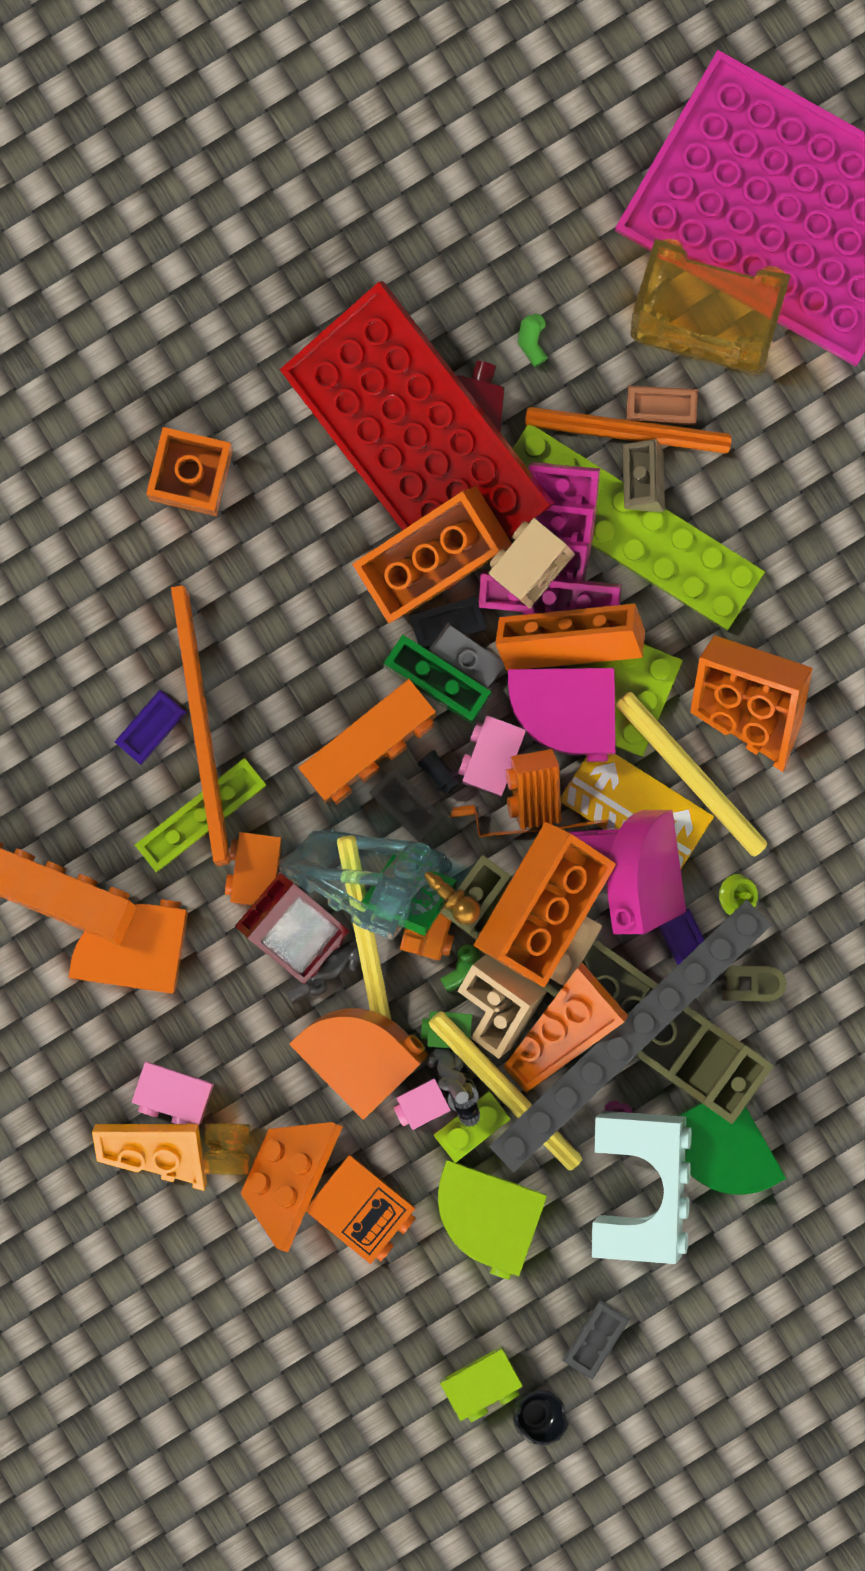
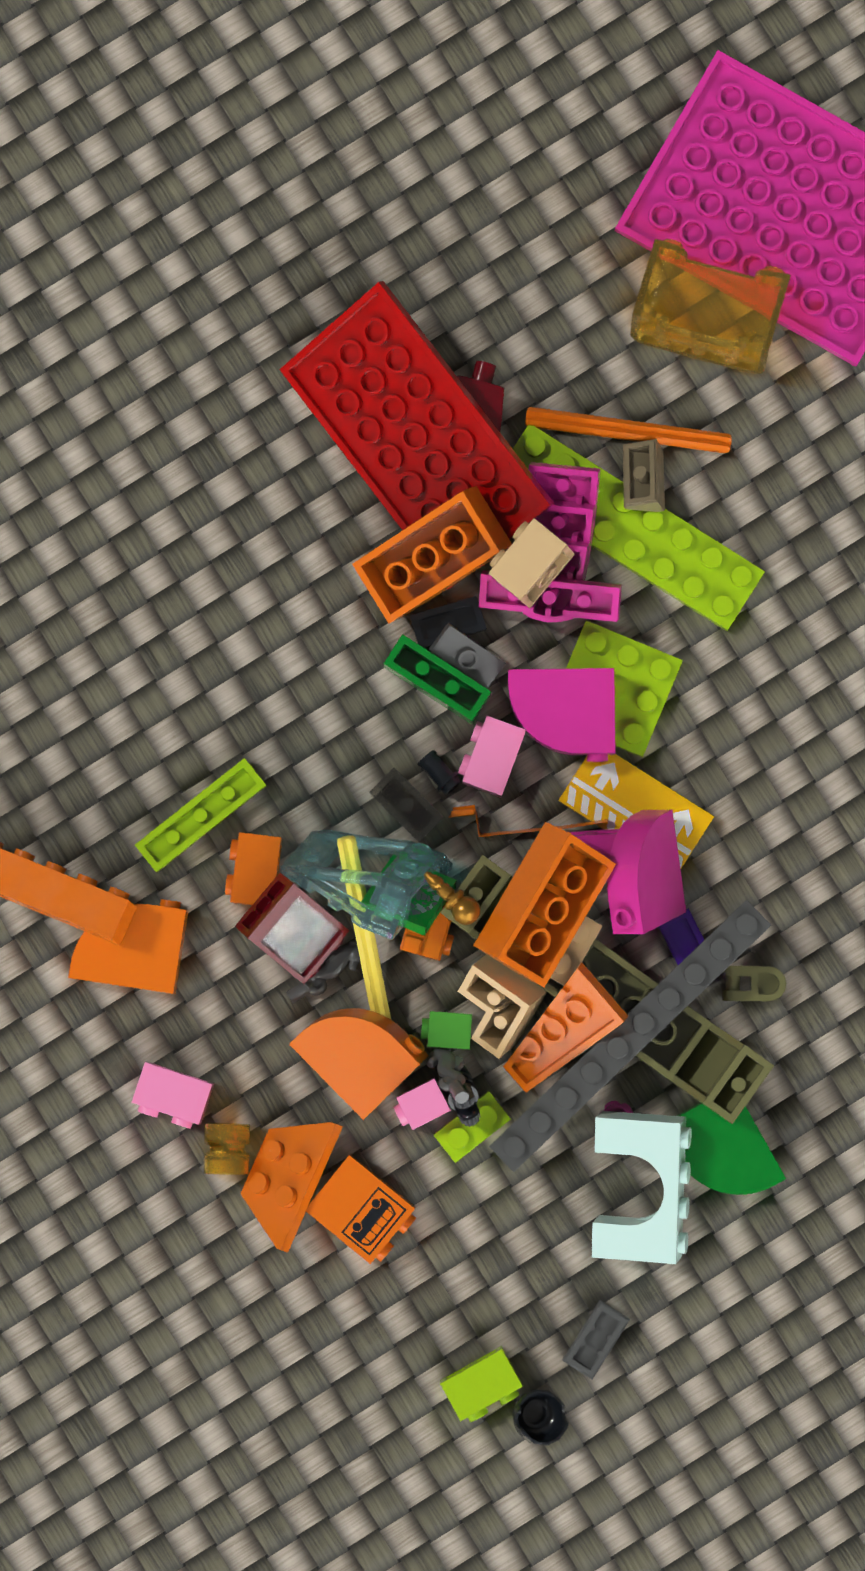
(150, 727): dark purple tile -> none
(158, 1148): light orange wing -> none
(189, 471): orange brick -> none
(201, 726): orange tile -> none
(368, 742): orange brick -> none
(466, 958): bright green arm -> none
(489, 1216): lime brick -> none
(498, 1083): light yellow axle -> none
(528, 338): bright green arm -> none
(534, 789): orange brick -> none
(570, 637): orange brick -> none
(662, 405): nougat tile -> none
(691, 774): light yellow axle -> none
(736, 891): lime hat -> none
(752, 697): orange wedge -> none

